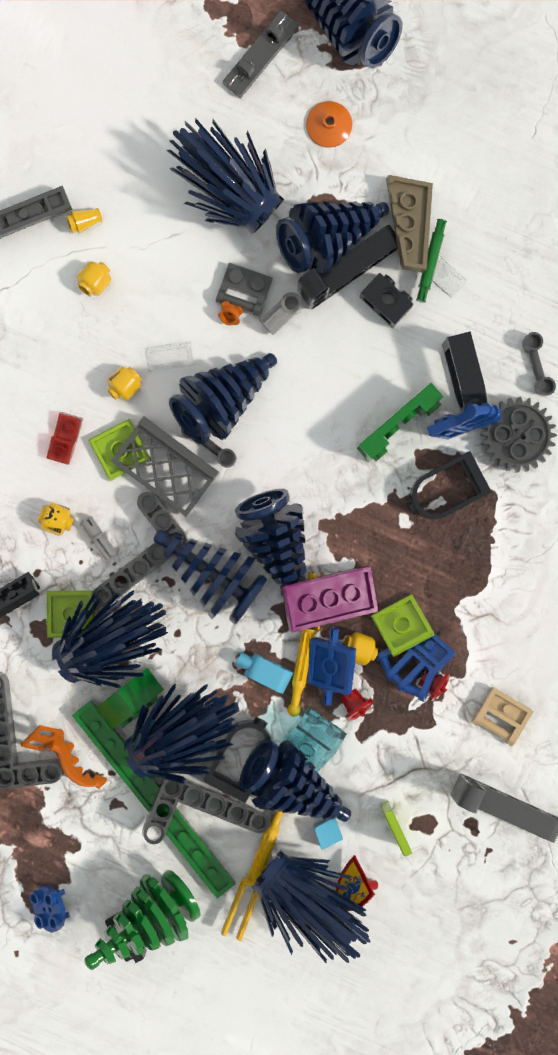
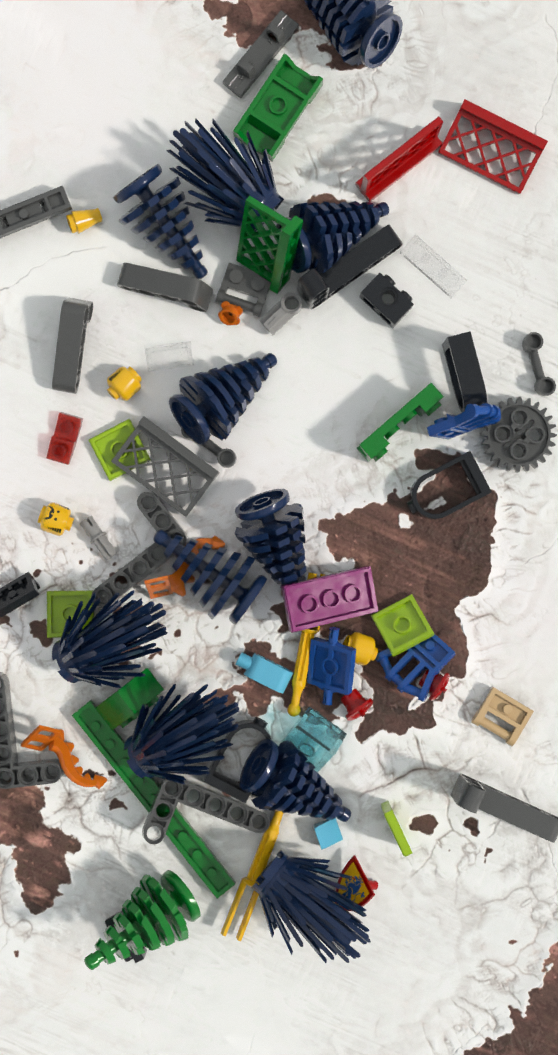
(48, 908): blue plate -> none
(70, 344): none -> dark grey beam
(93, 278): yellow head -> none
(158, 214): none -> dark blue plant
(166, 285): none -> dark grey beam
(174, 582): none -> orange piece
(277, 107): none -> green piece
(283, 252): none -> green fence
(325, 134): orange dish -> none
(401, 161): none -> red fence
(411, 219): dark tan wing -> none
(433, 254): green piece -> none
(498, 126): none -> red fence

